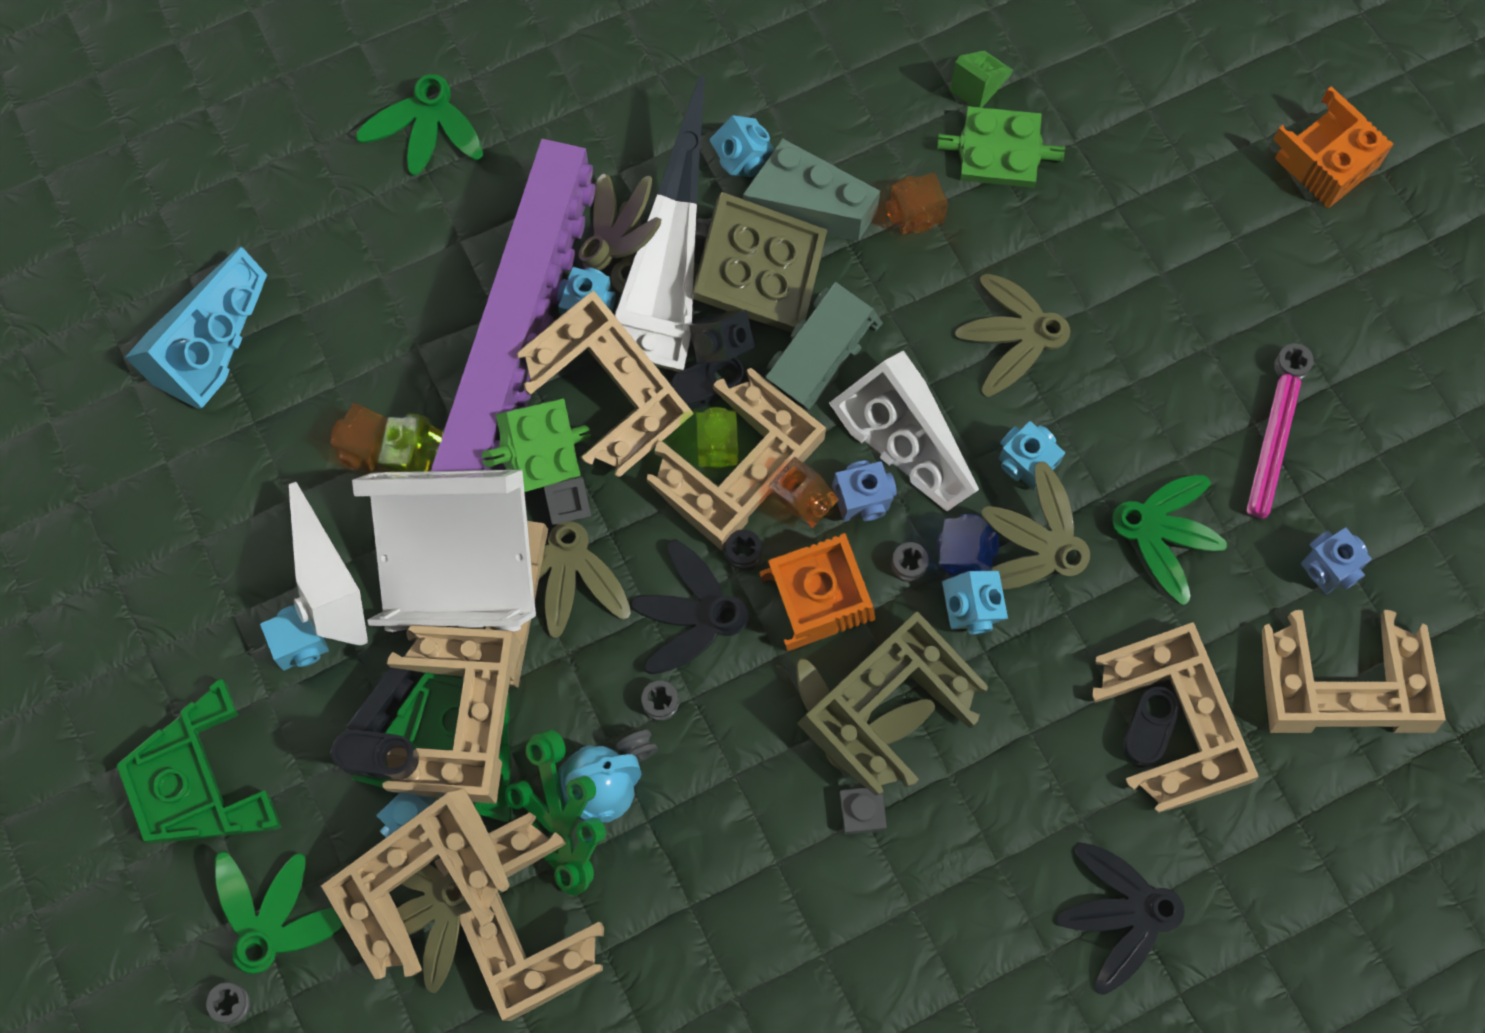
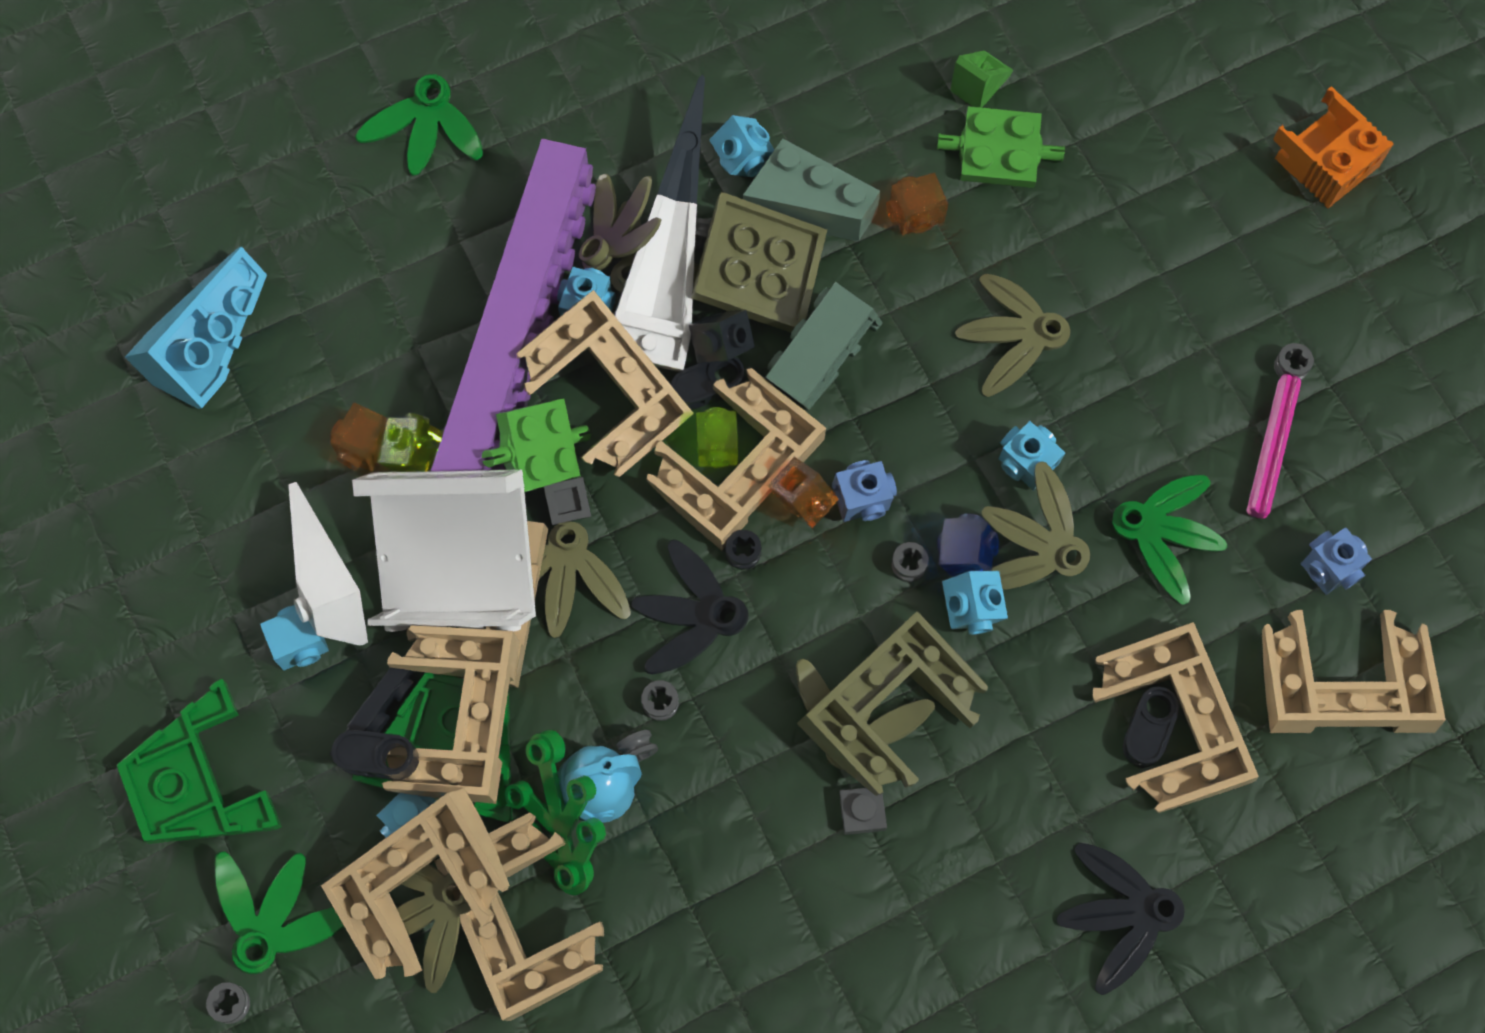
(820, 590): orange piece -> none
(903, 423): white wedge -> none

